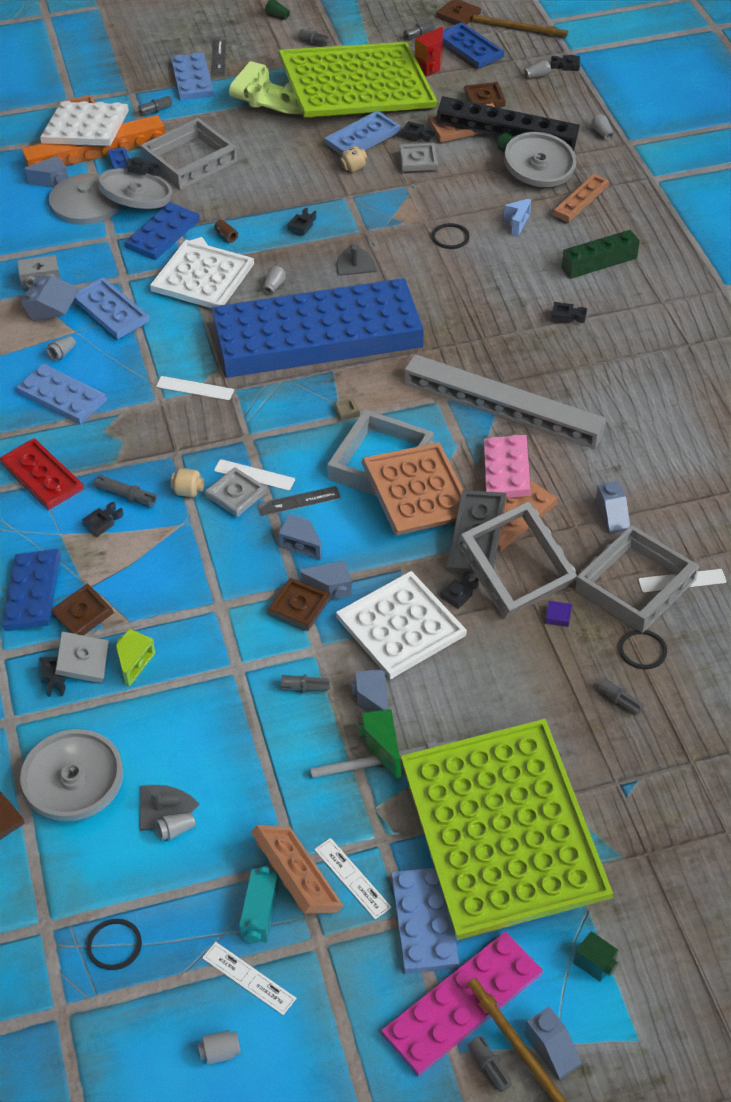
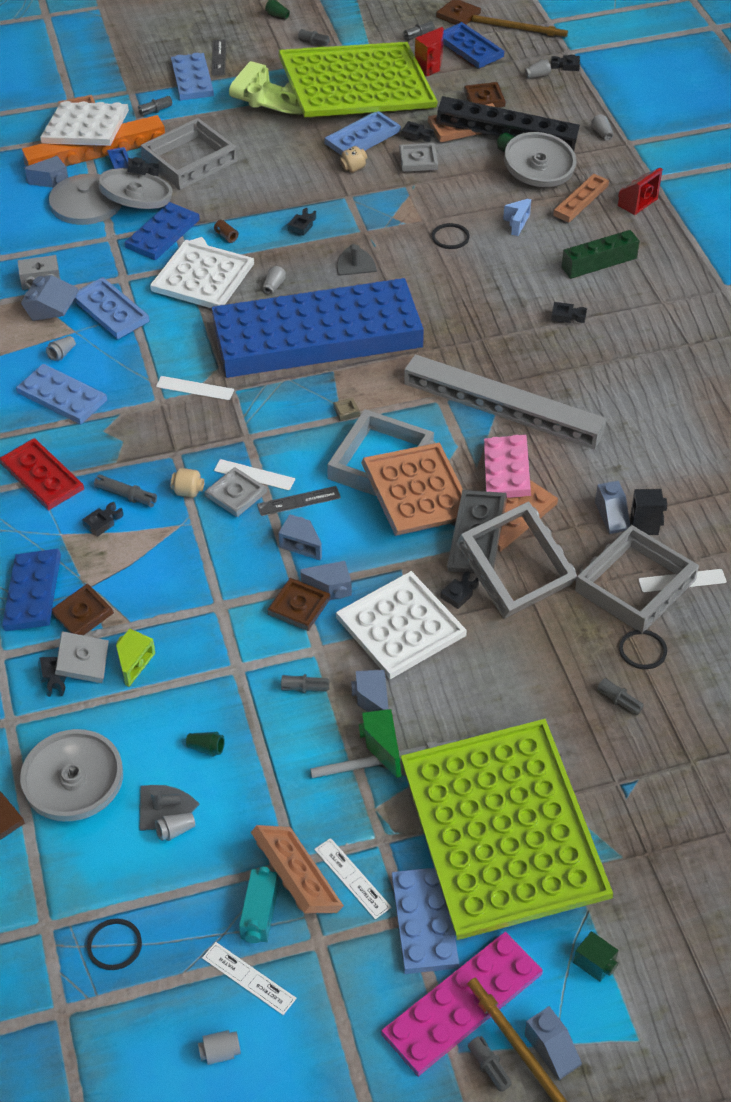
(207, 742): none -> dark green cone
(558, 613): dark purple tile -> none
(640, 192): none -> red slope
(648, 510): none -> black brick

